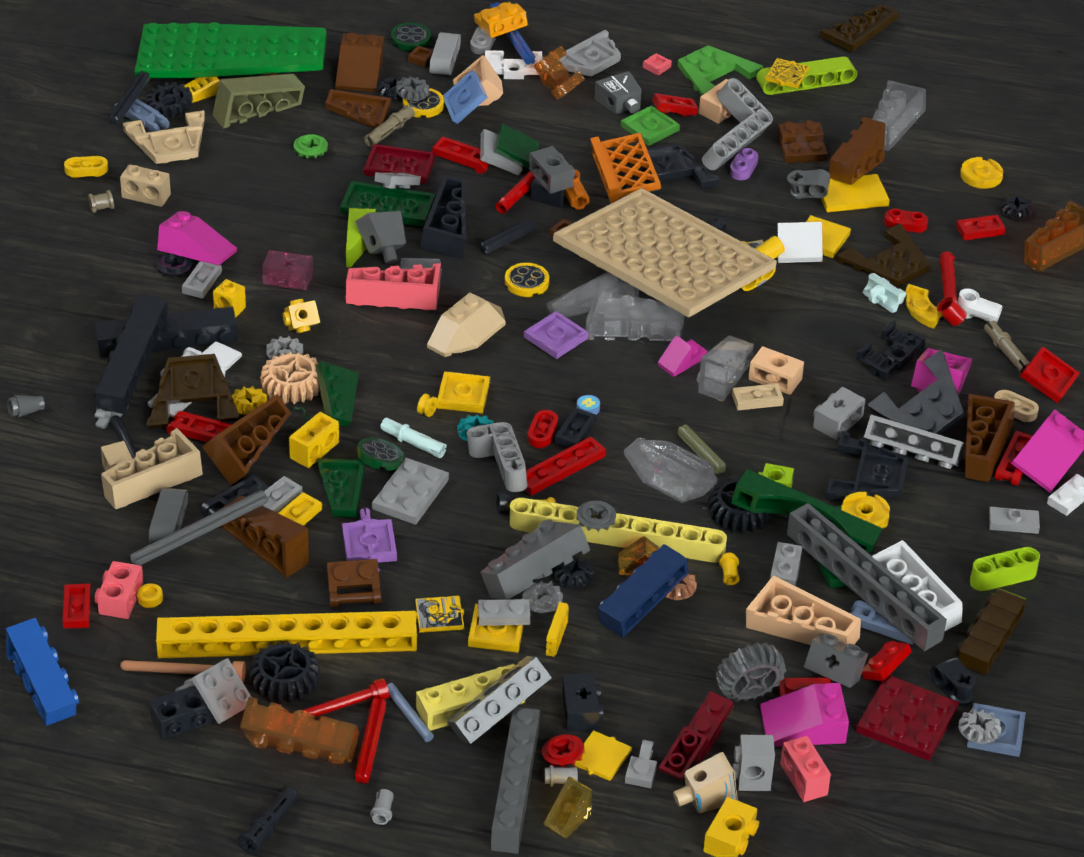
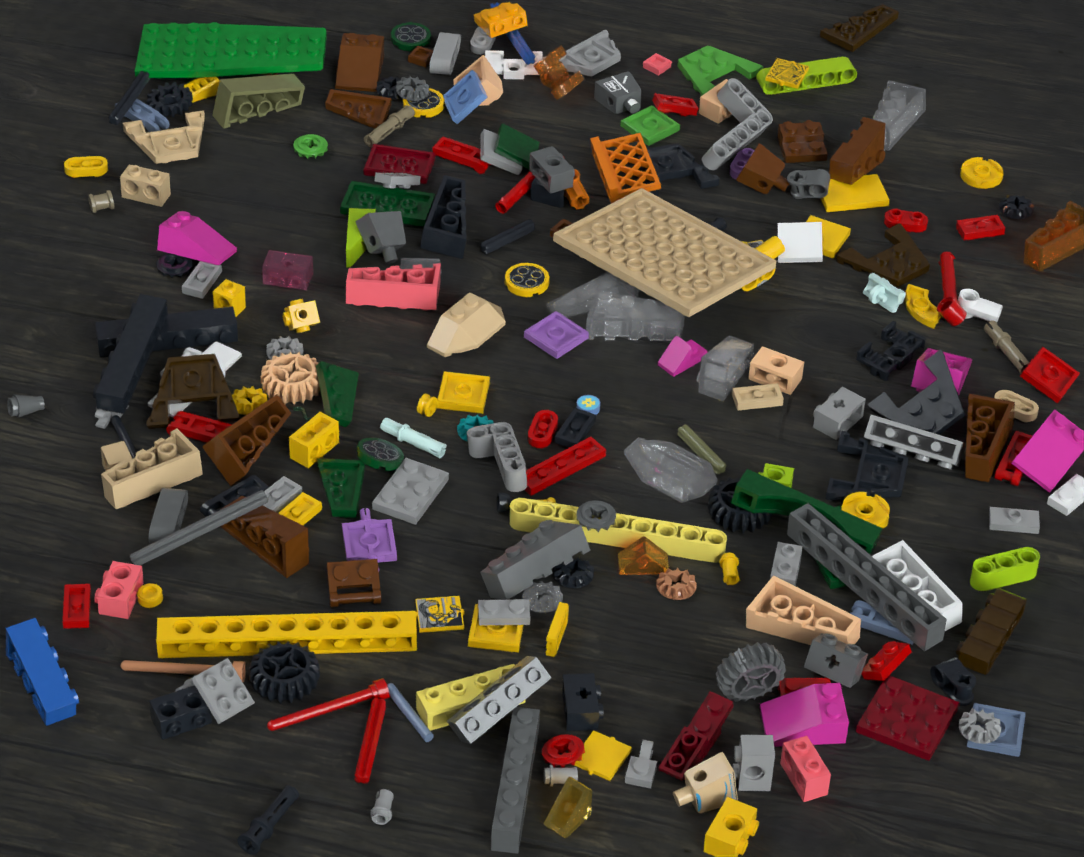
(299, 732): clear orange wedge -> none
(643, 590): dark blue brick -> none
(763, 171): none -> reddish brown torso

